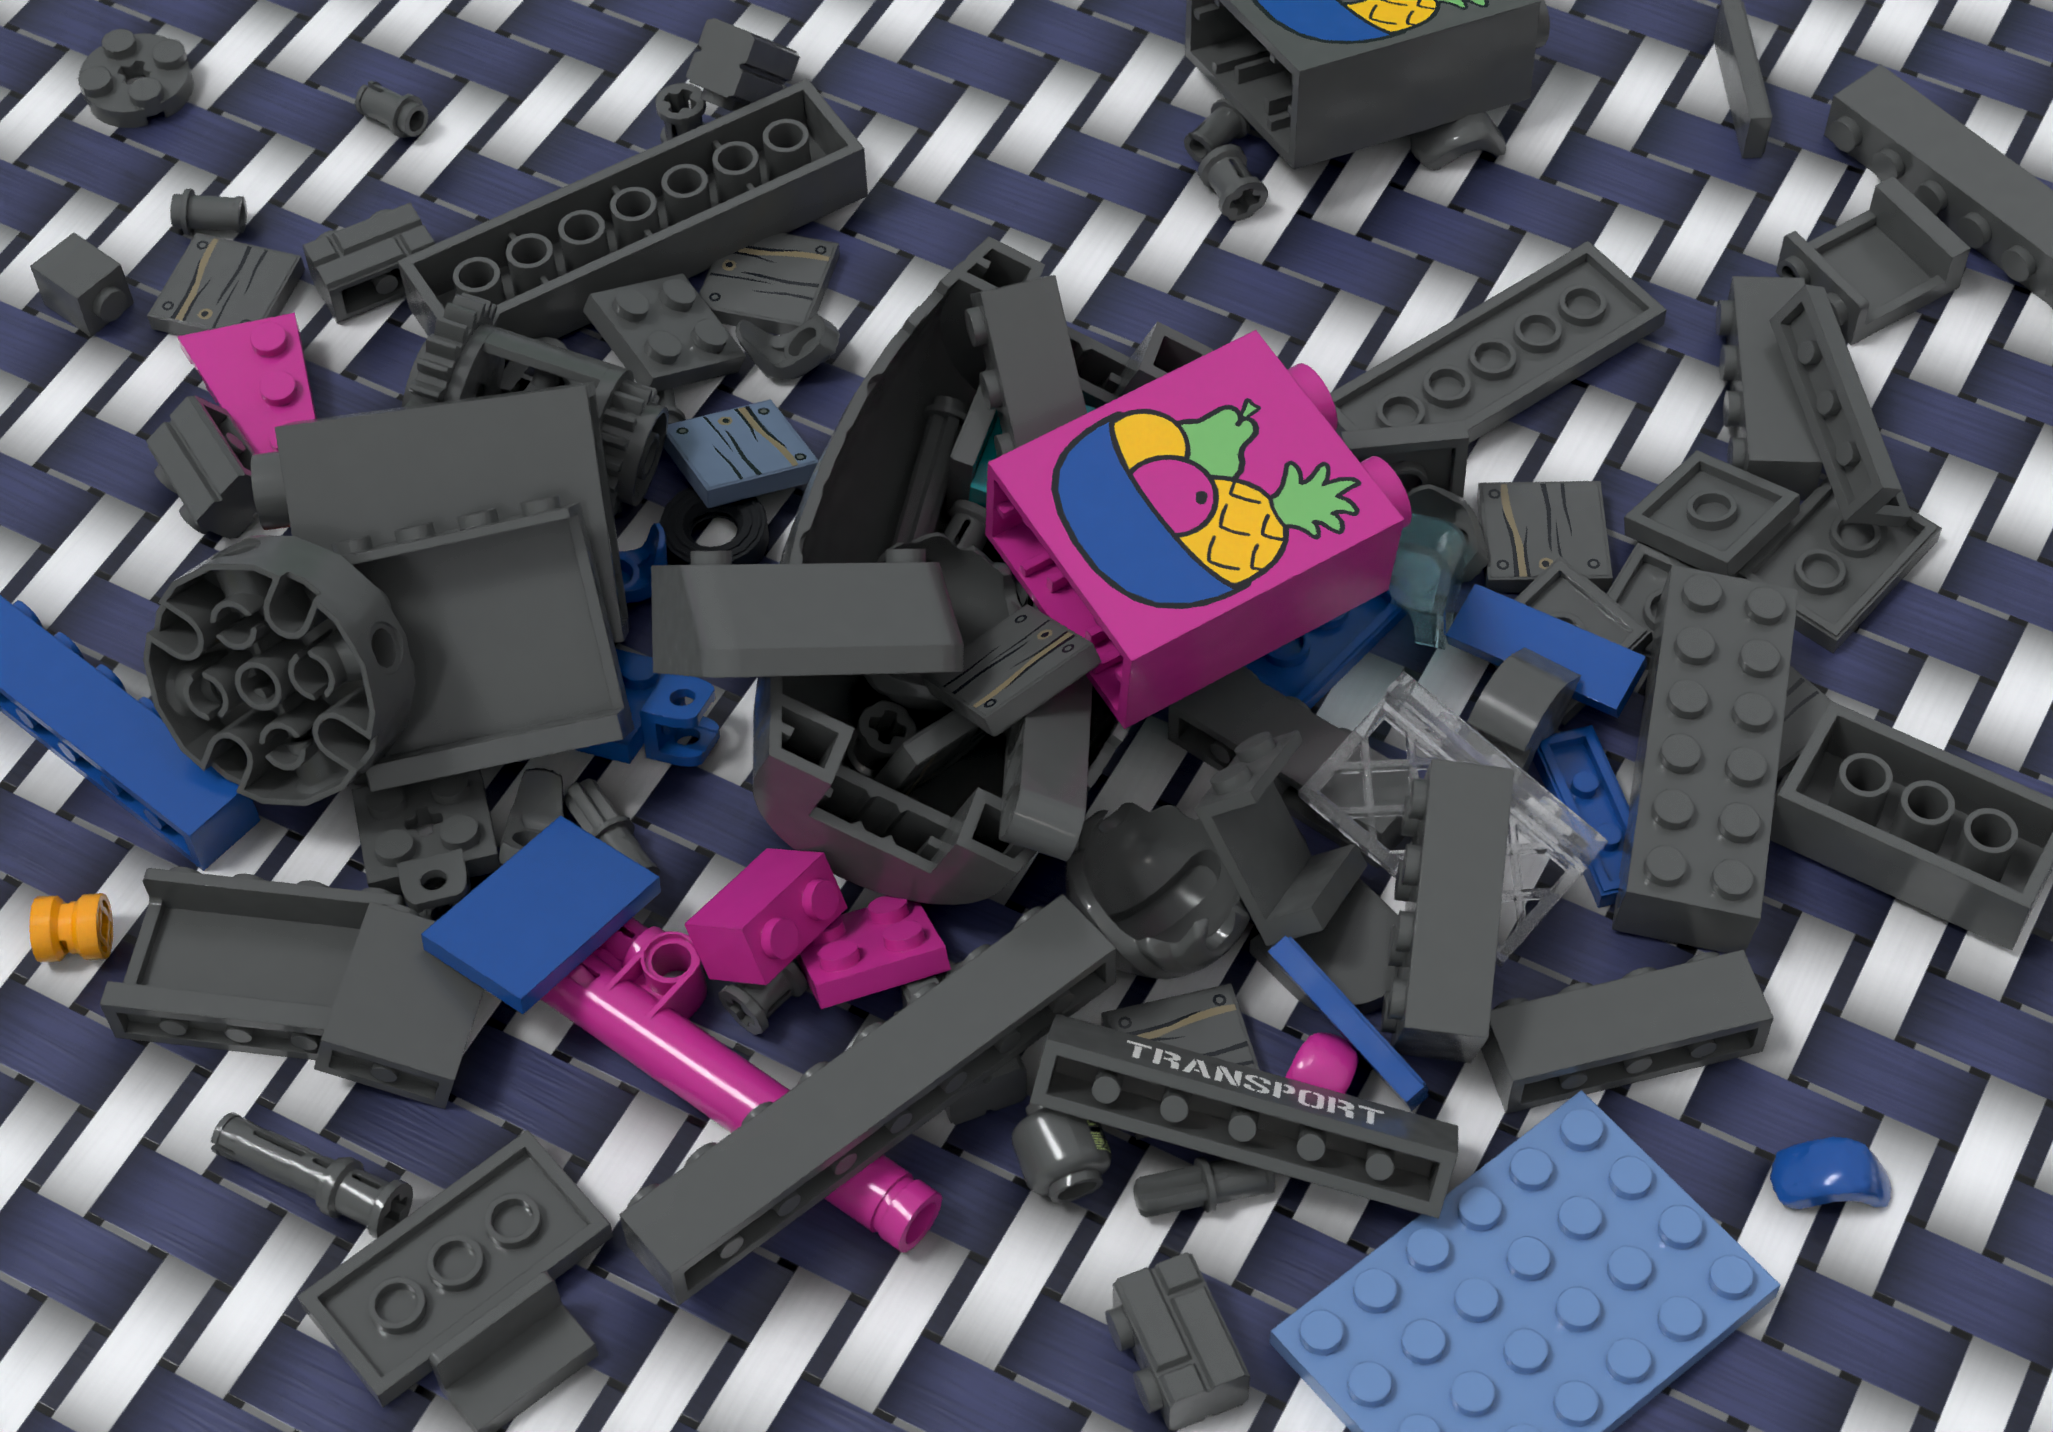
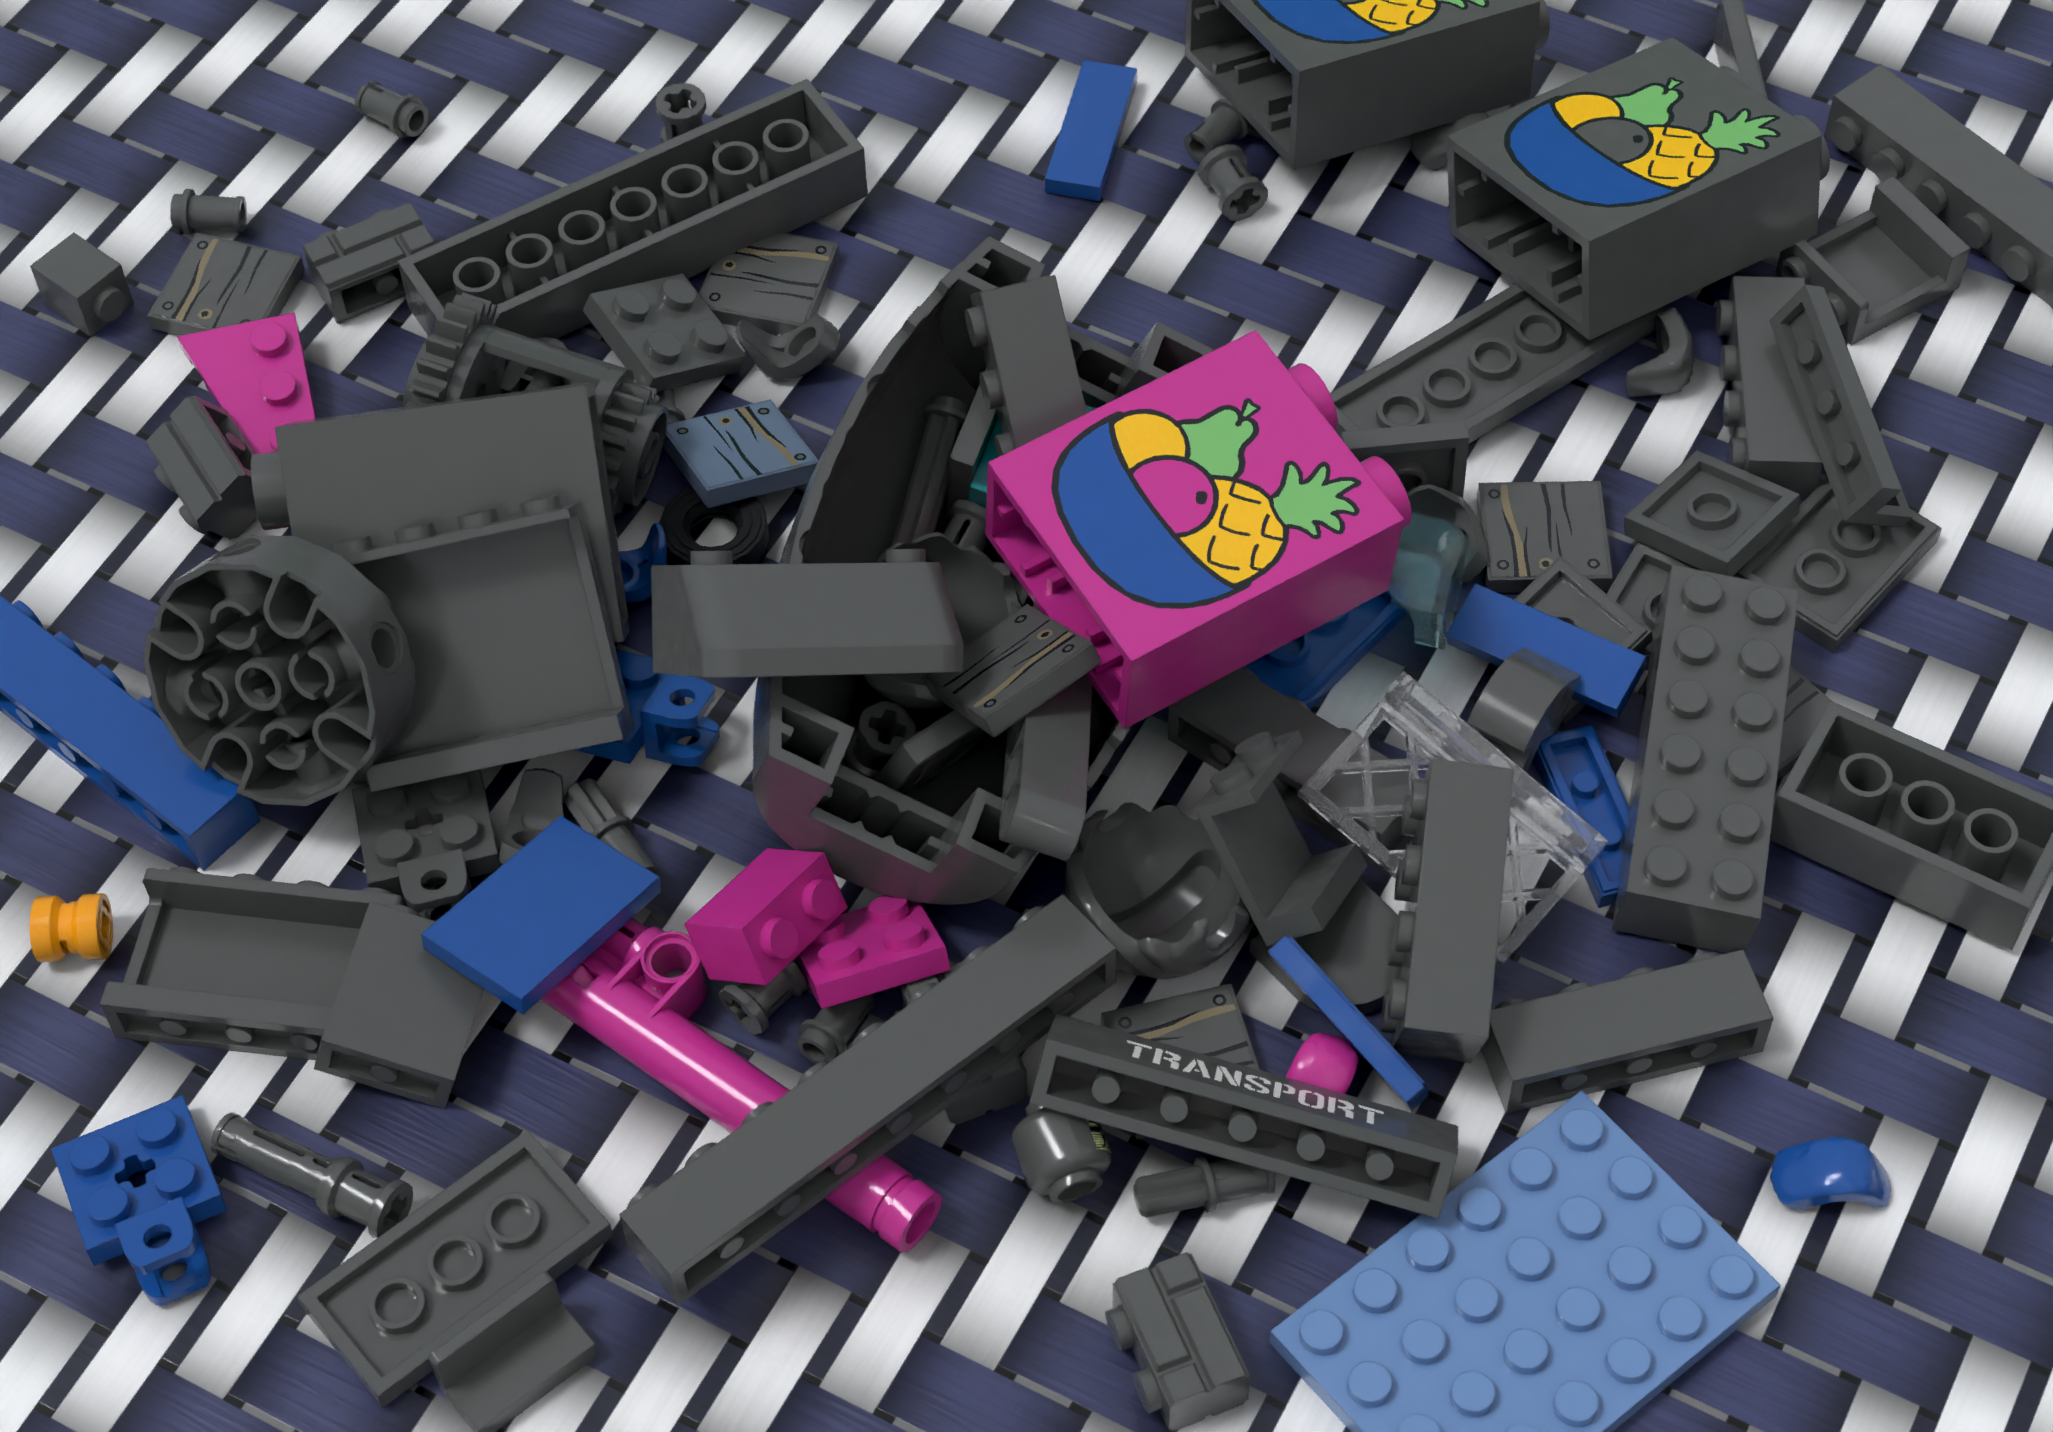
(125, 55): dark grey plate -> none
(150, 1221): none -> blue plate
(739, 66): dark grey brick -> none
(829, 1031): none -> dark grey pin
(1091, 130): none -> blue tile
(1634, 186): none -> dark grey brick
(1672, 367): none -> dark grey hair

